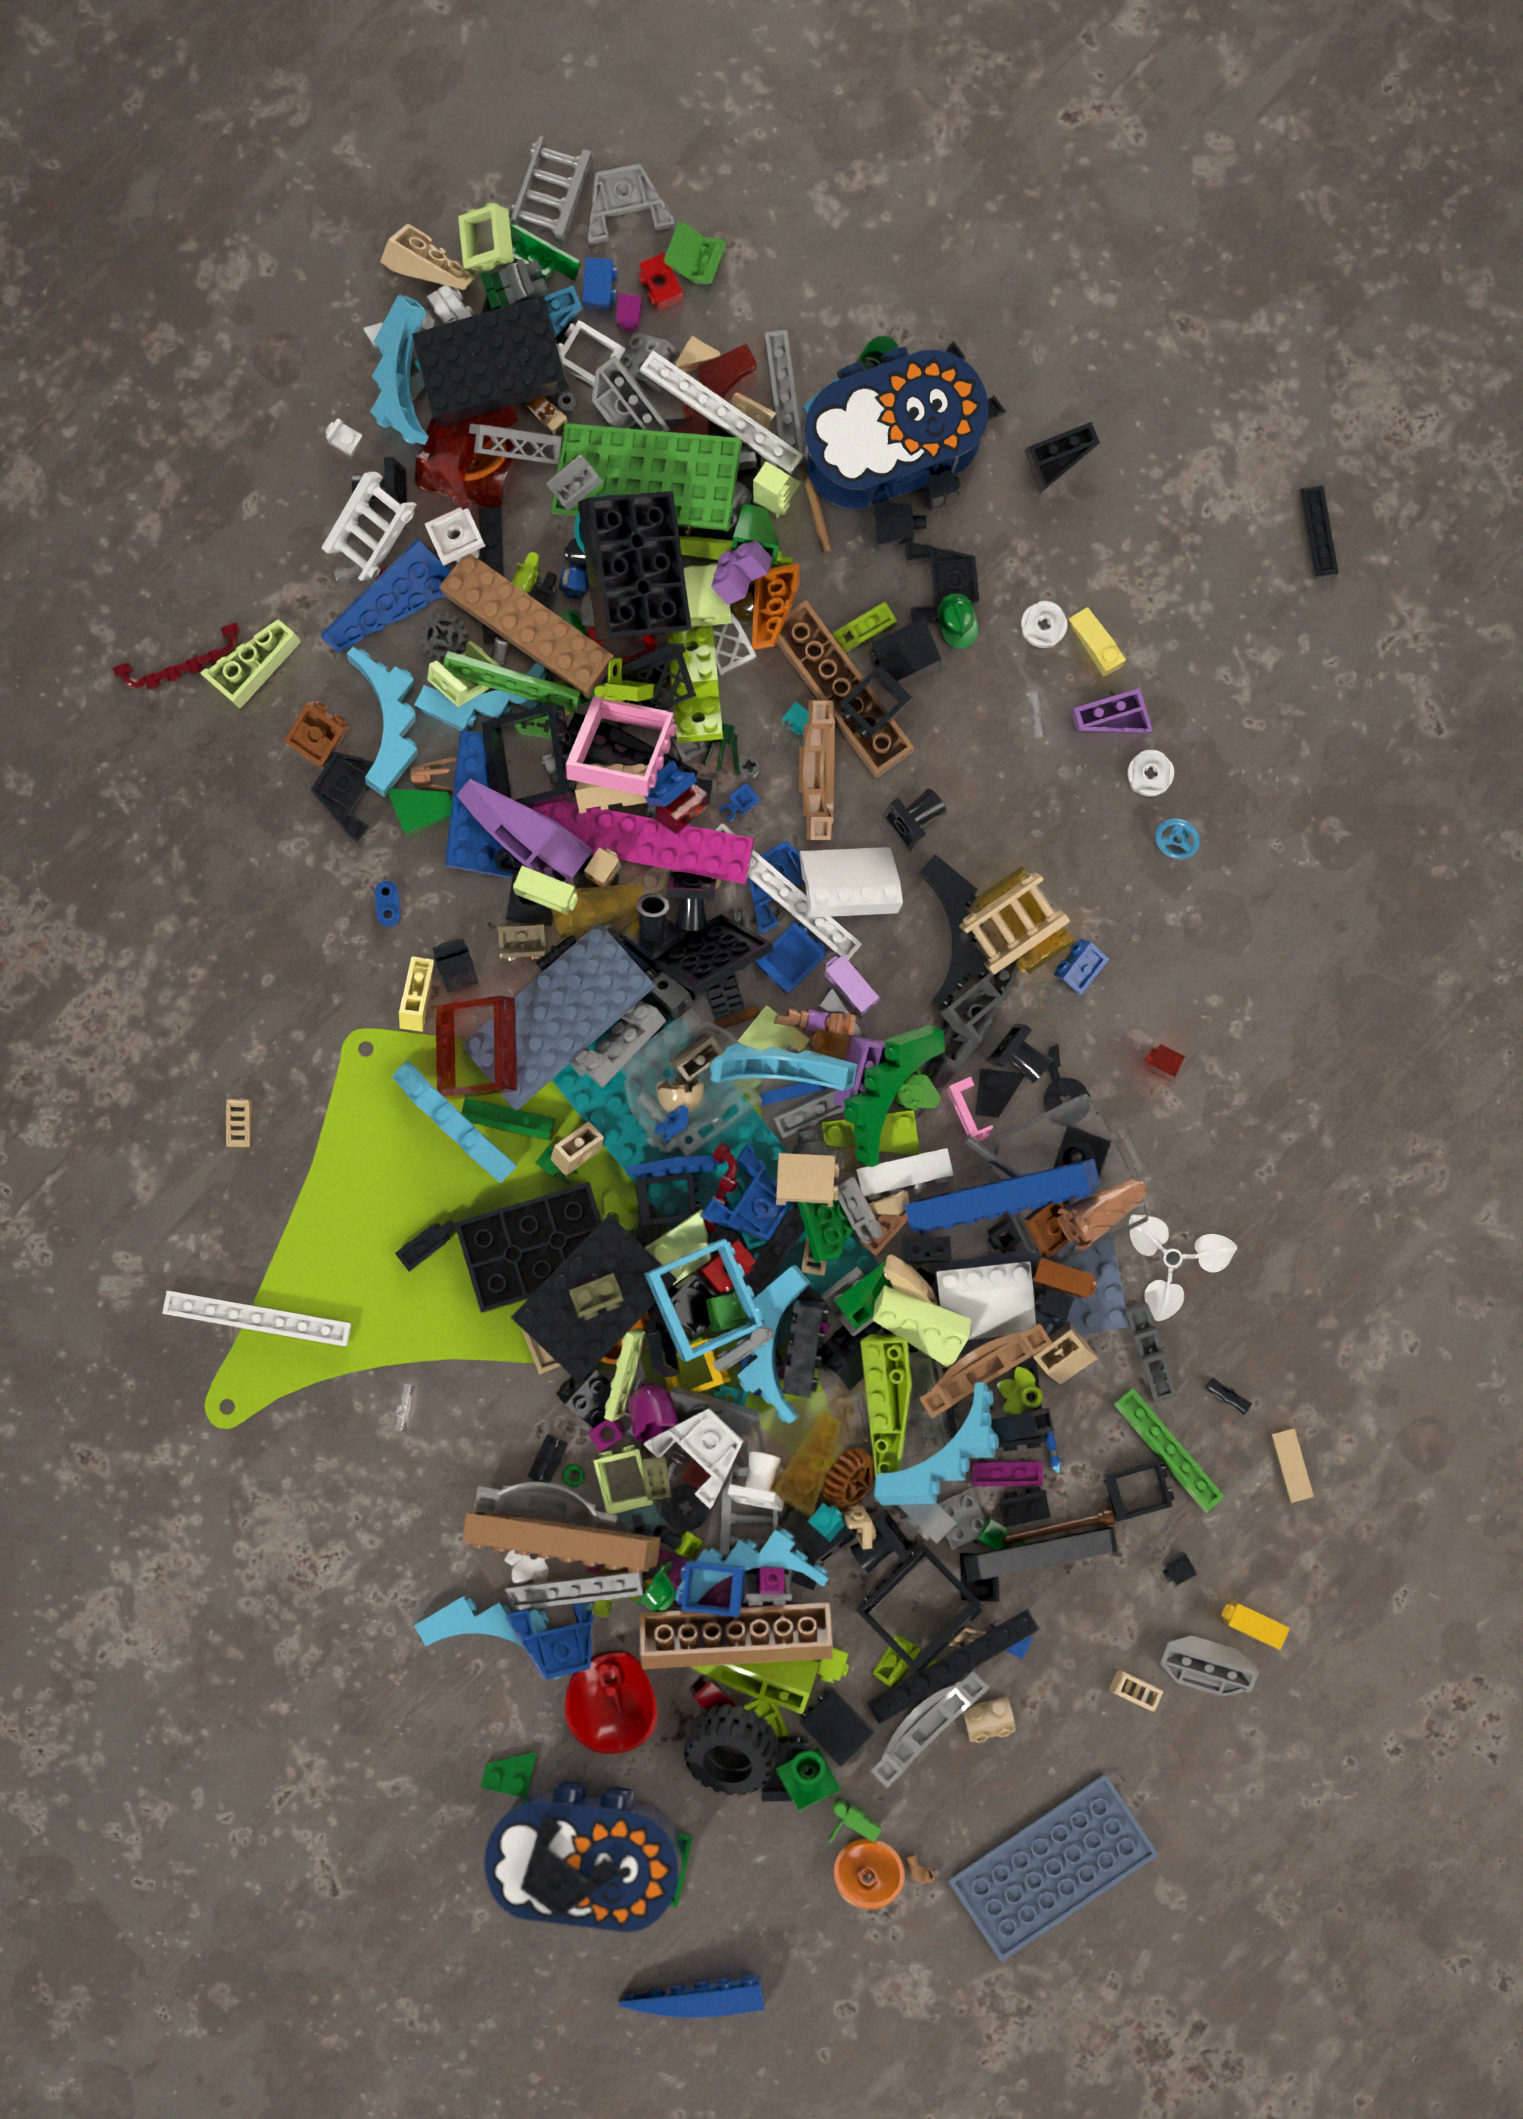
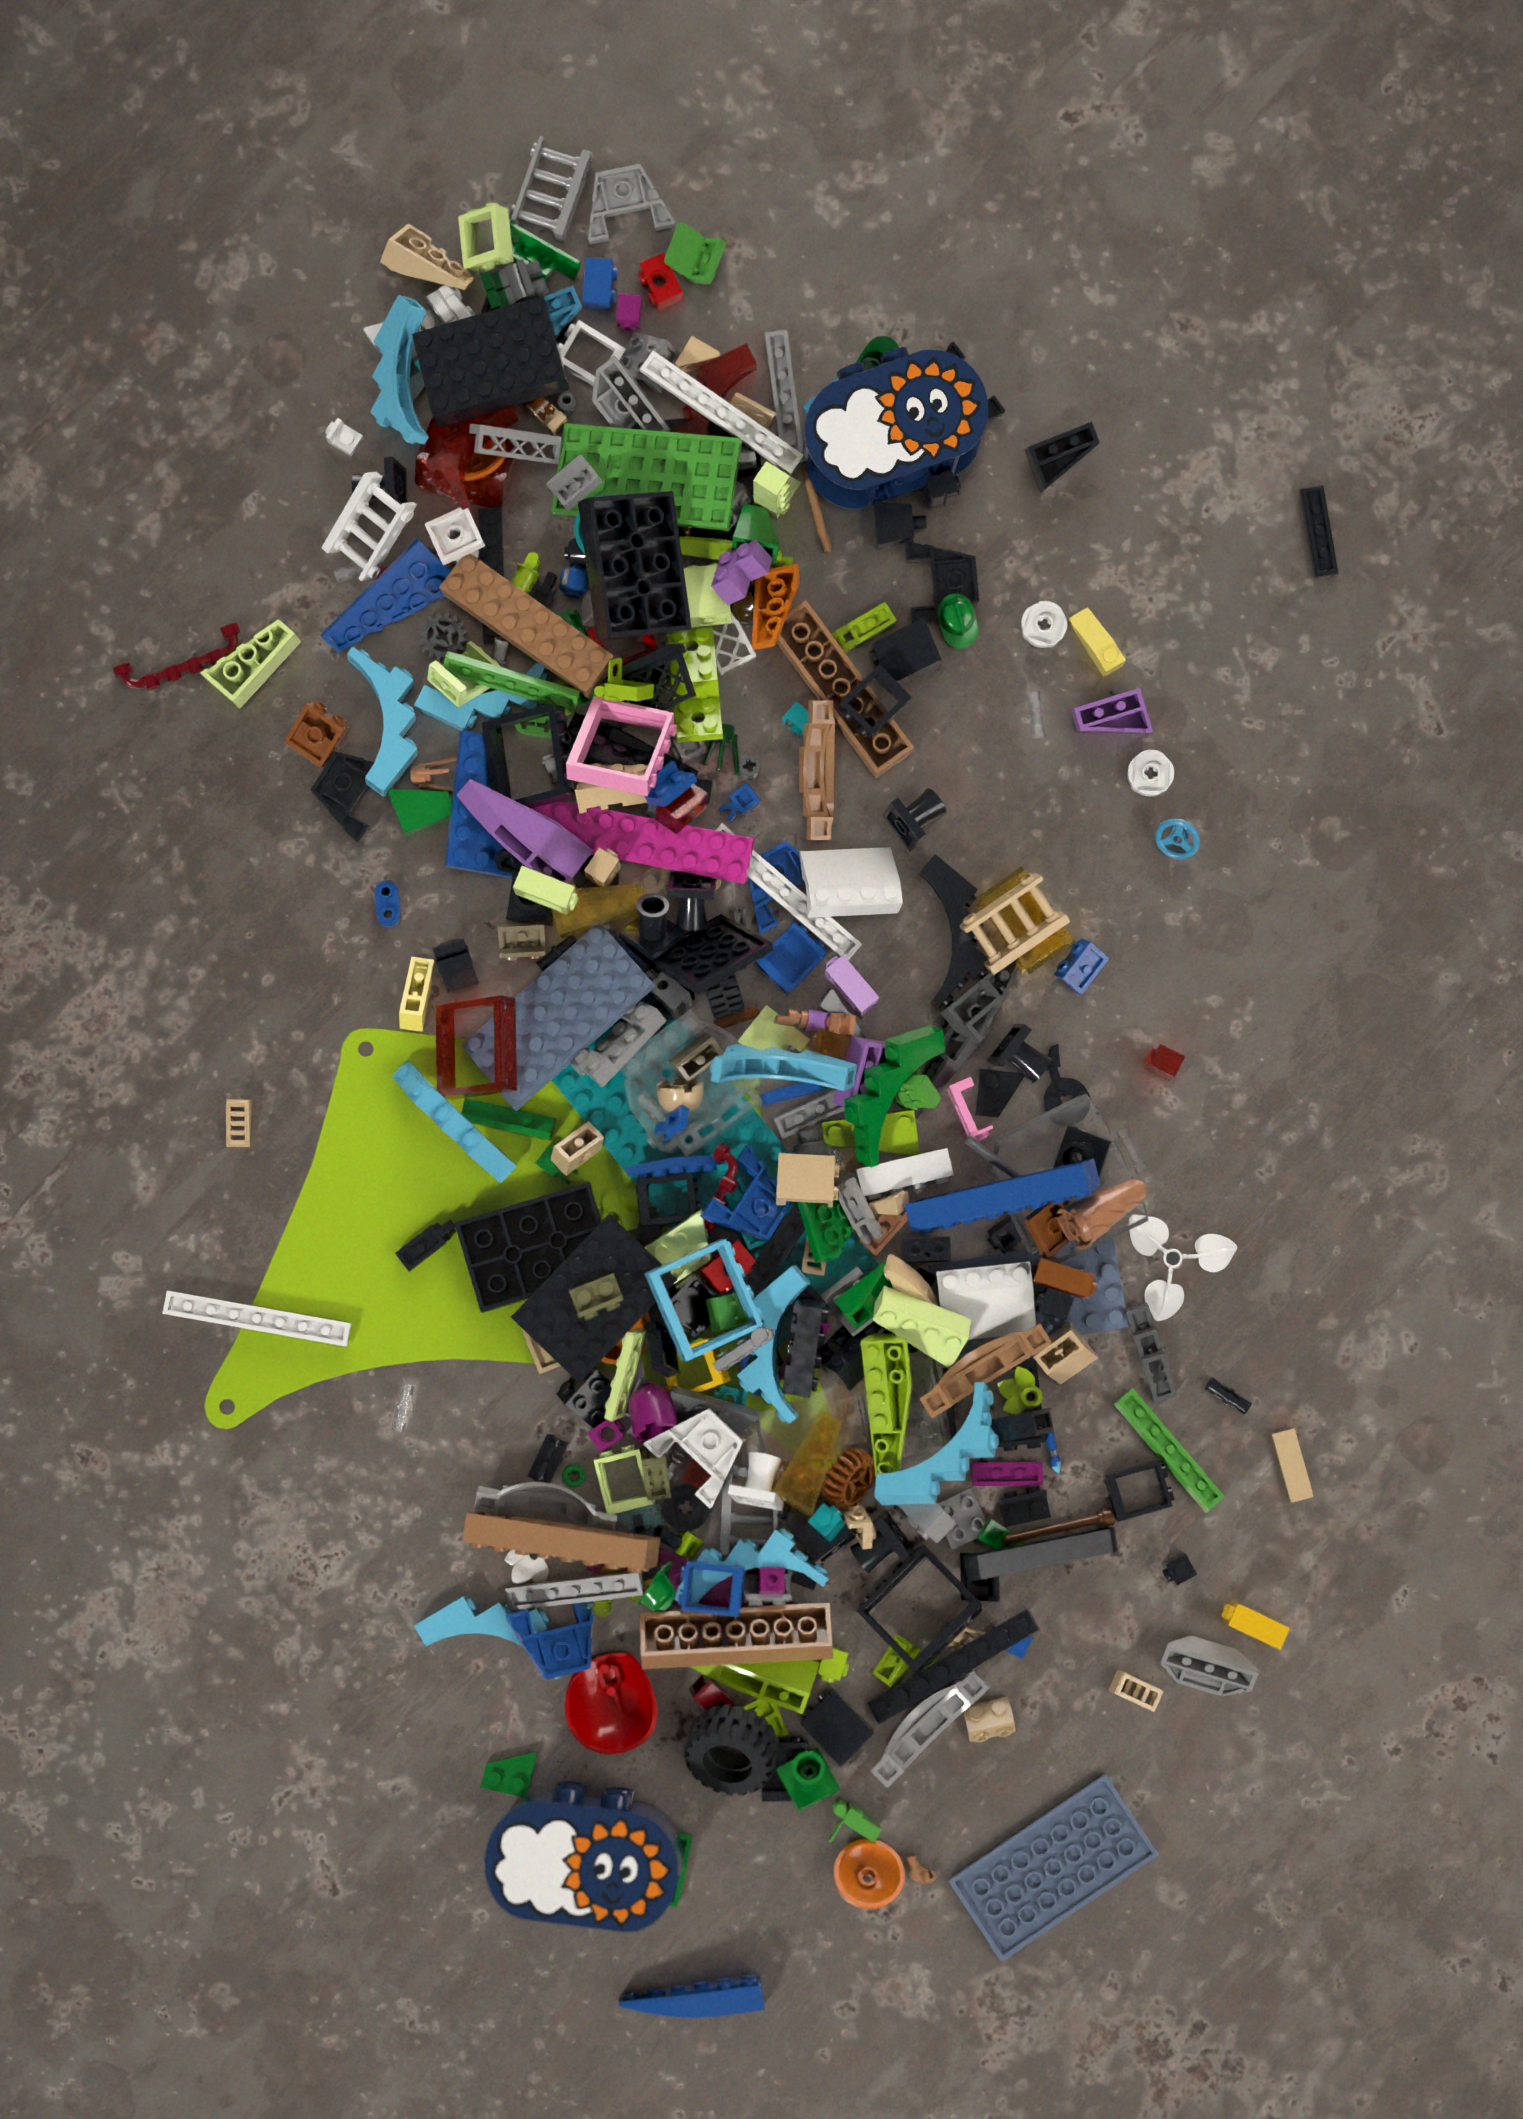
(554, 1880): black wing -> none

